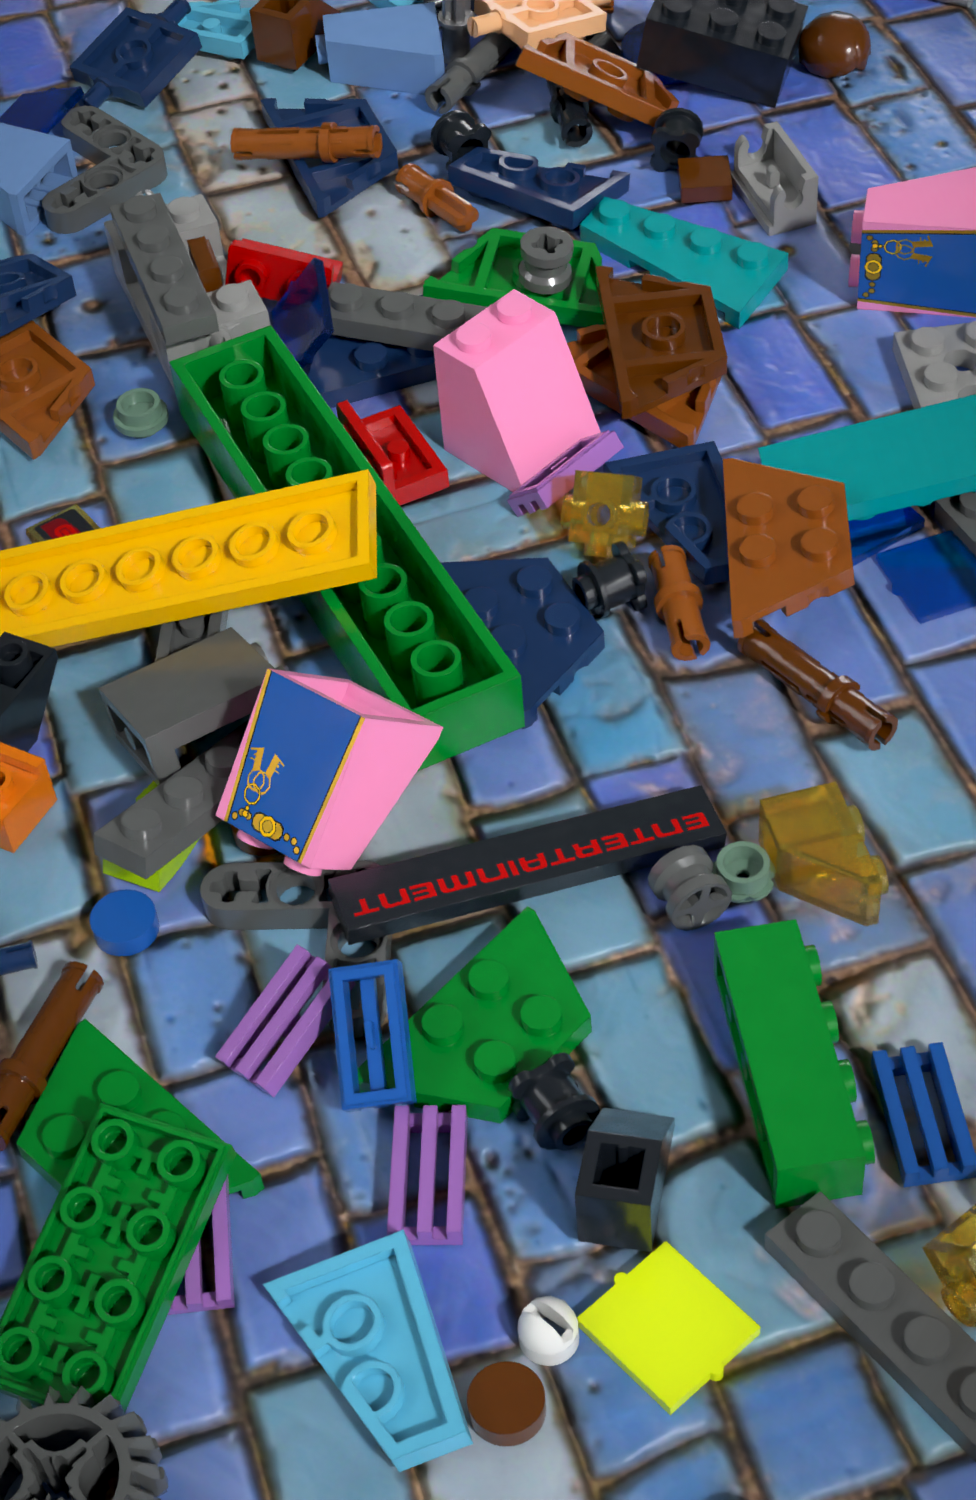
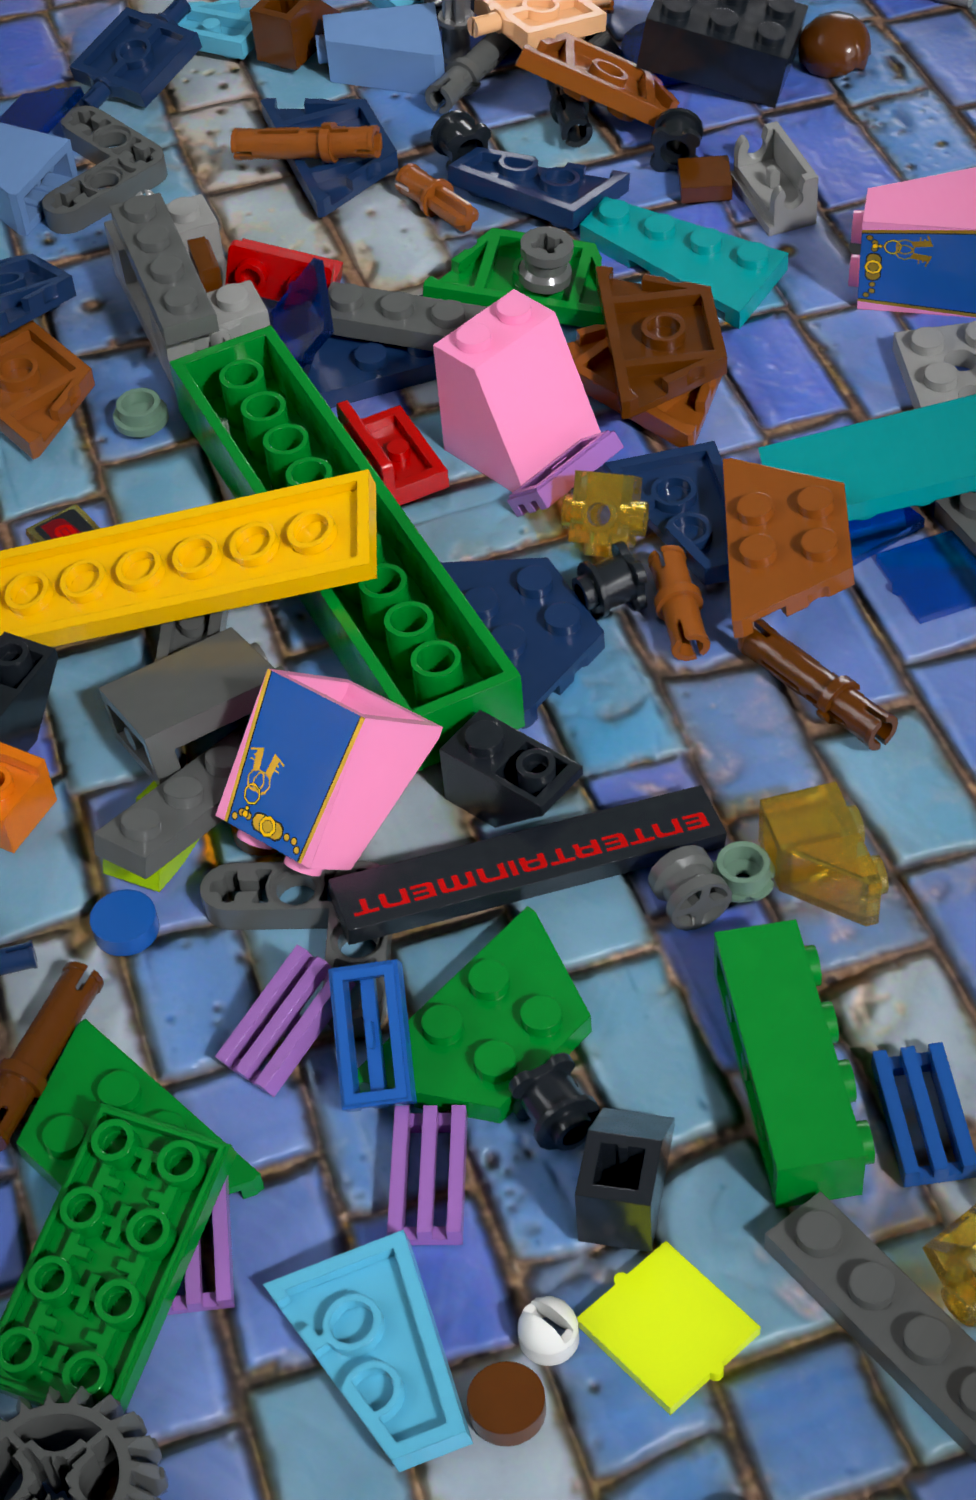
(503, 772): none -> black slope

